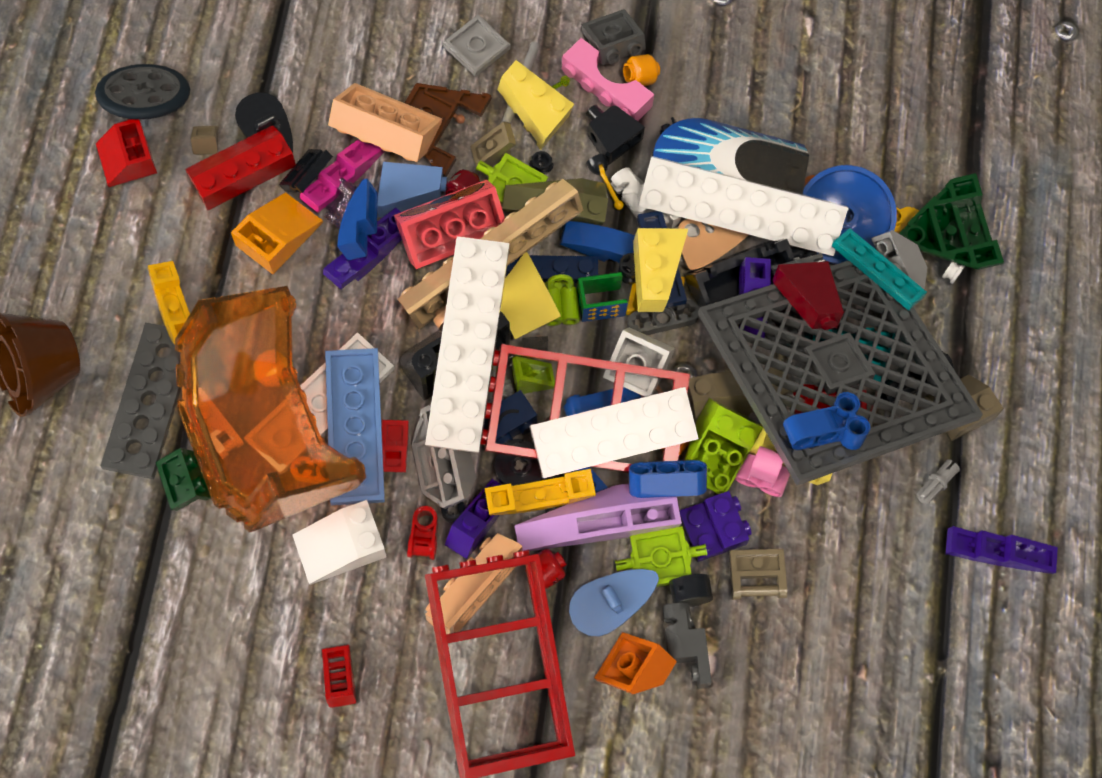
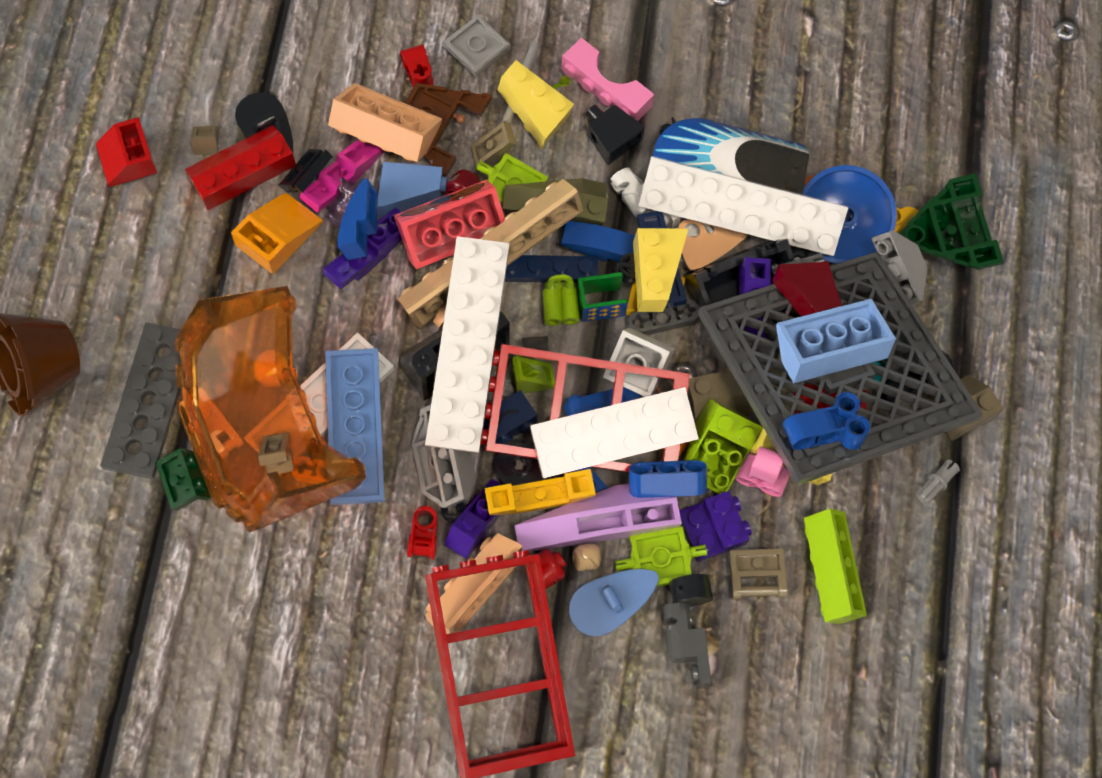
(142, 91): wedge -> none
(169, 296): yellow slope -> none
(276, 453): none -> dark tan slope
(339, 543): white slope -> none
(341, 693): red slope -> none
(395, 445): red slope -> none
(417, 65): none -> red piece
(526, 299): light yellow slope -> none
(541, 157): black plate -> none
(586, 557): none -> tan piece
(598, 166): hinge -> none
(614, 36): dark grey plate -> none
(635, 665): orange slope -> none
(641, 68): light orange head -> none
(834, 340): none -> light blue slope
(834, 567): none -> lime brick
(879, 269): teal tile -> none
(953, 272): white bush -> none
(1001, 550): dark purple slope -> none

